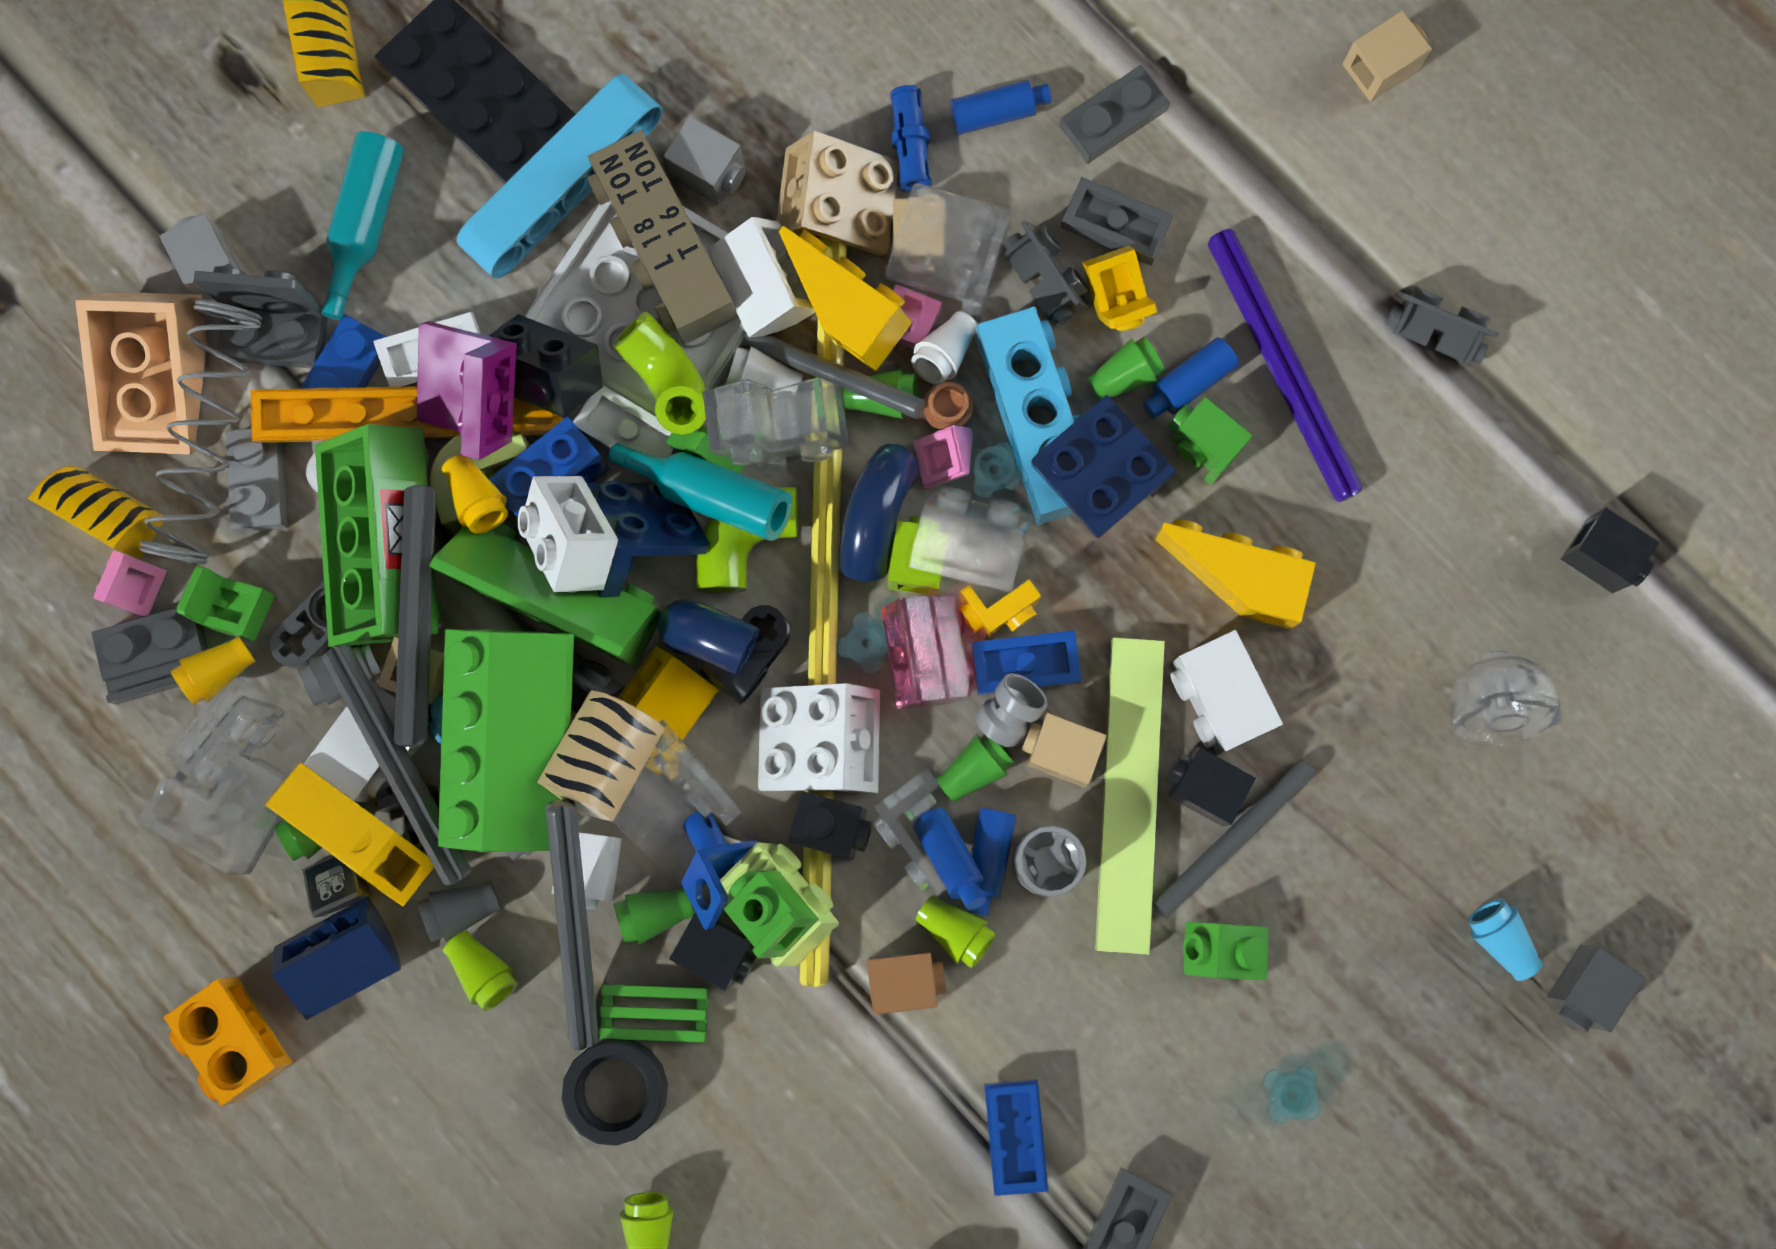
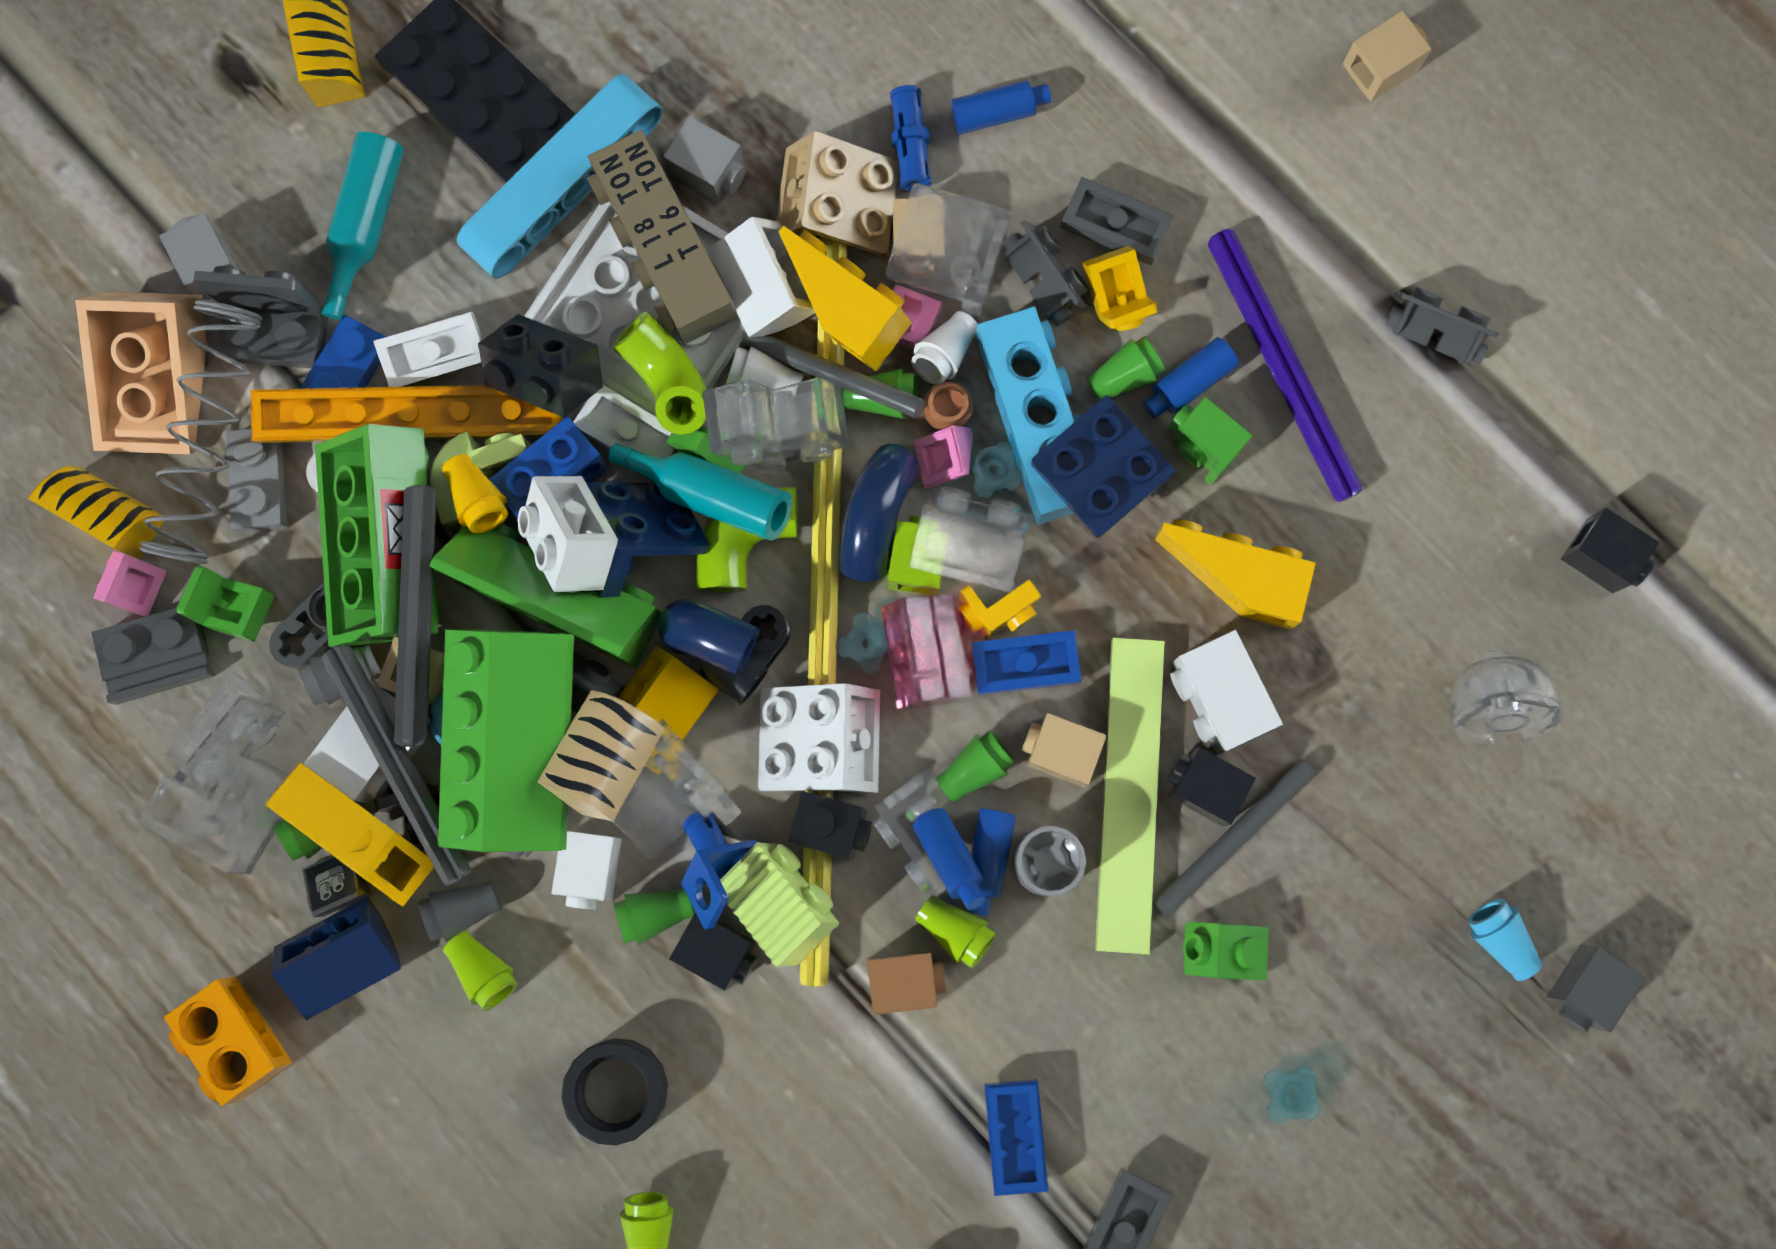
(211, 670): yellow cone -> none
(466, 386): magenta bracket -> none
(572, 923): dark grey axle -> none
(609, 1012): bright green tile -> none
(783, 917): bright green brick -> none
(1014, 706): light grey wheel -> none
(1114, 114): dark grey plate -> none

